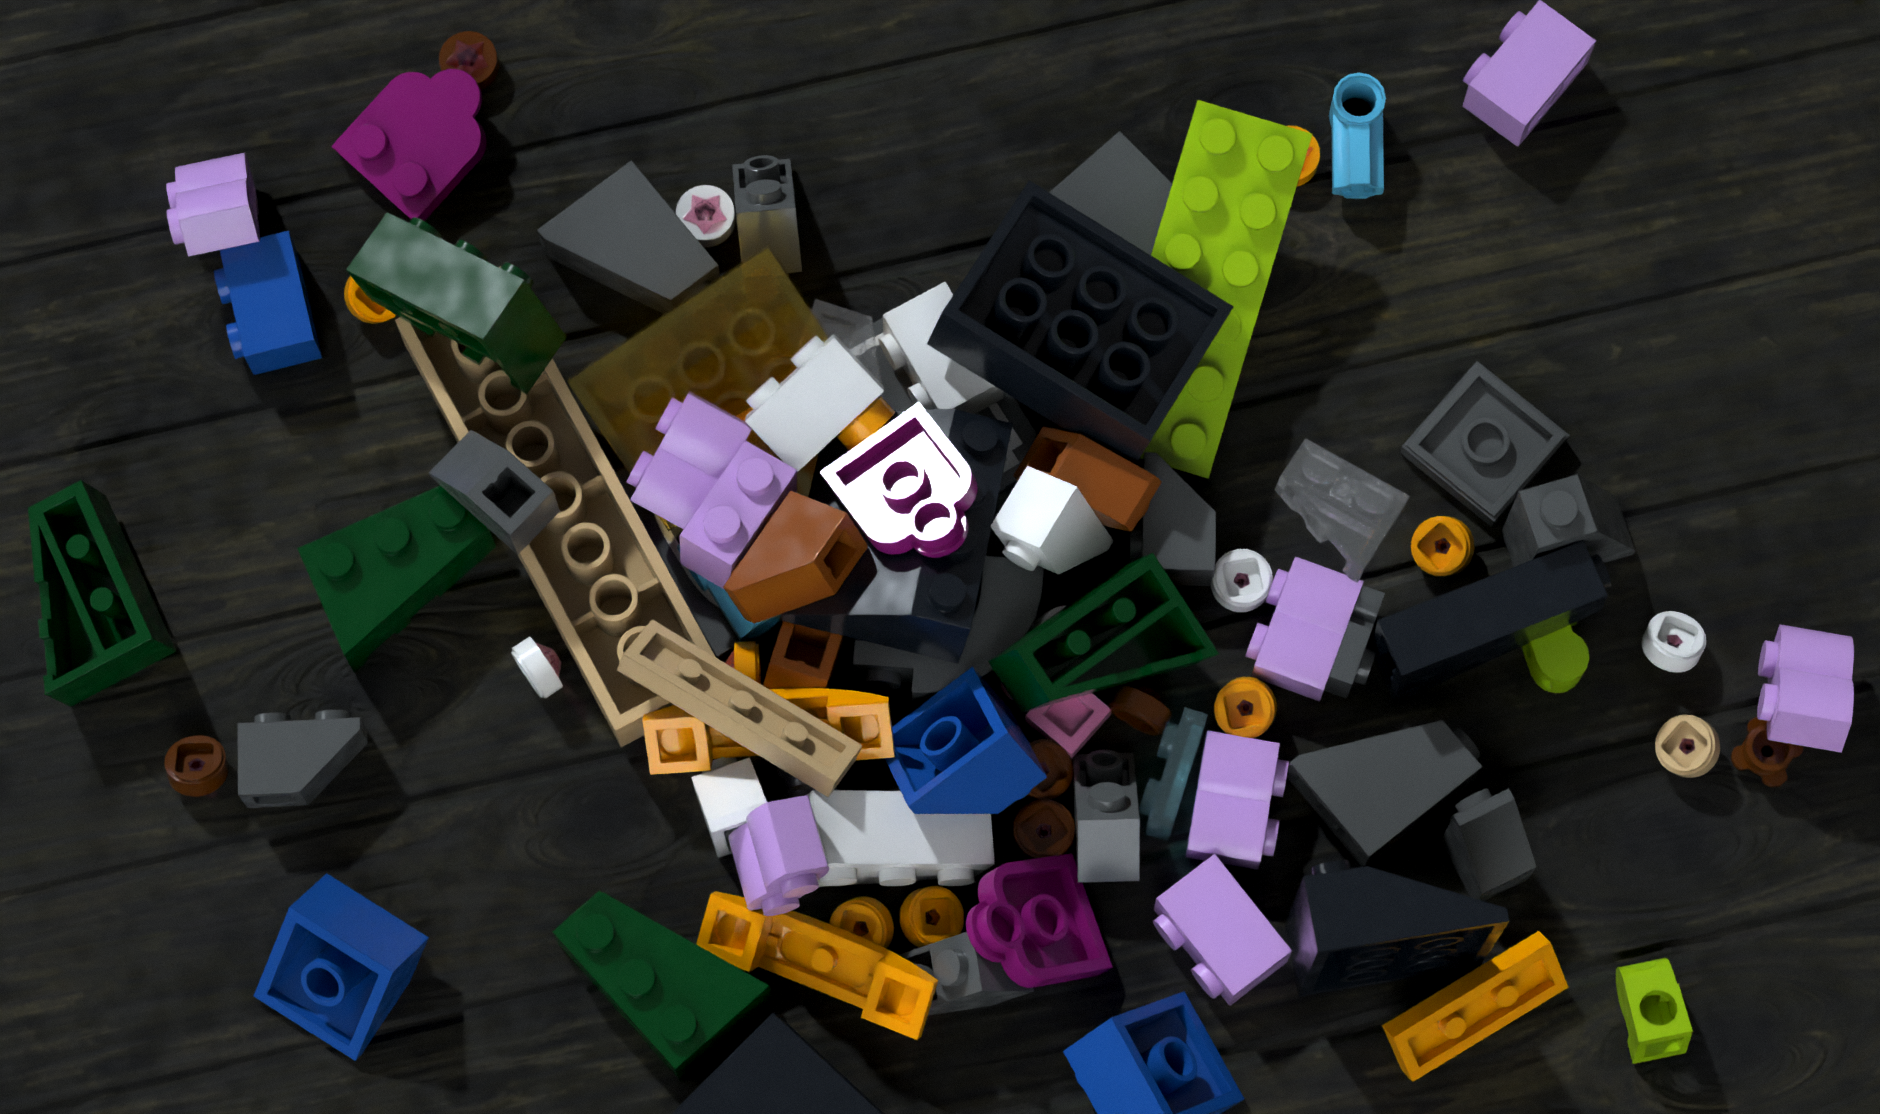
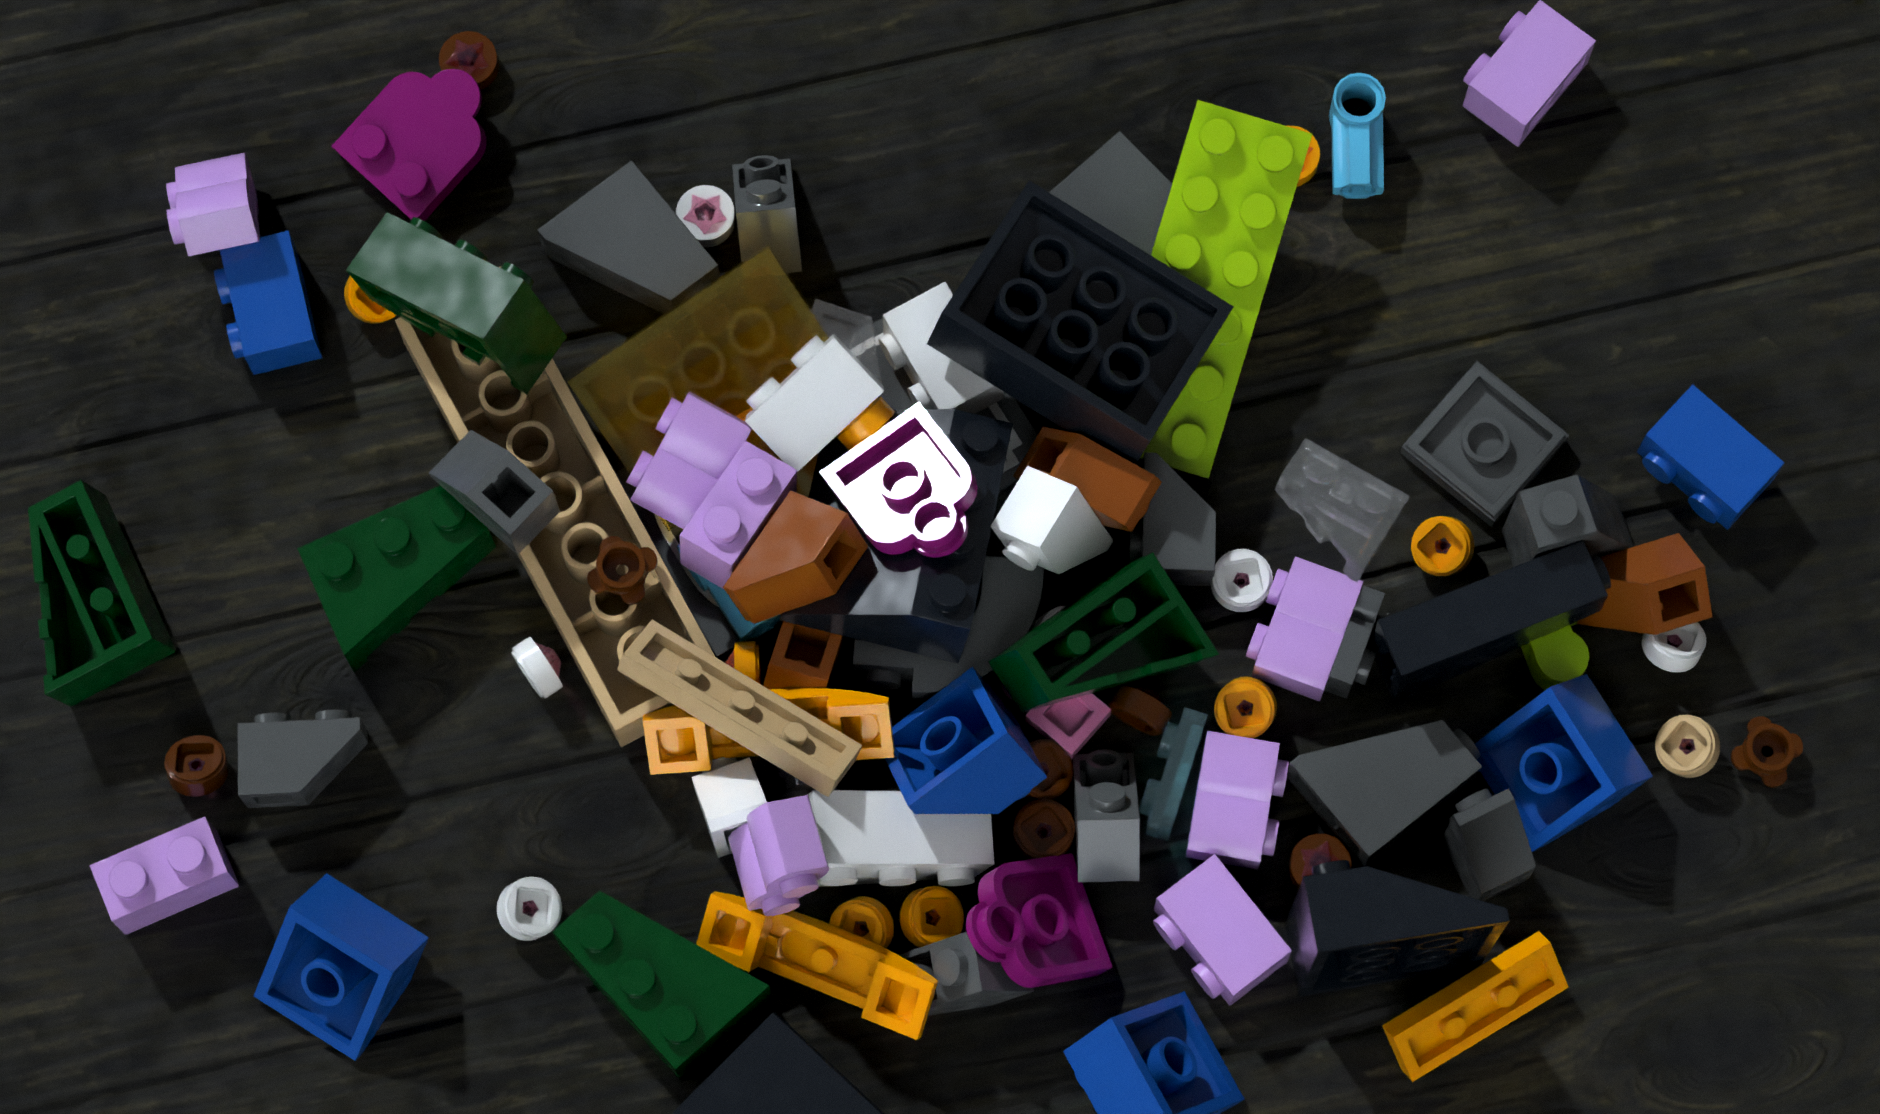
(164, 875): none -> lavender brick
(529, 908): none -> white tile
(615, 553): none -> reddish brown plate
(1313, 851): none -> reddish brown tile
(1561, 760): none -> blue slope
(1653, 1010): lime leg -> none
(1654, 588): none -> dark orange slope
(1708, 458): none -> blue brick
(1807, 688): lavender brick -> none

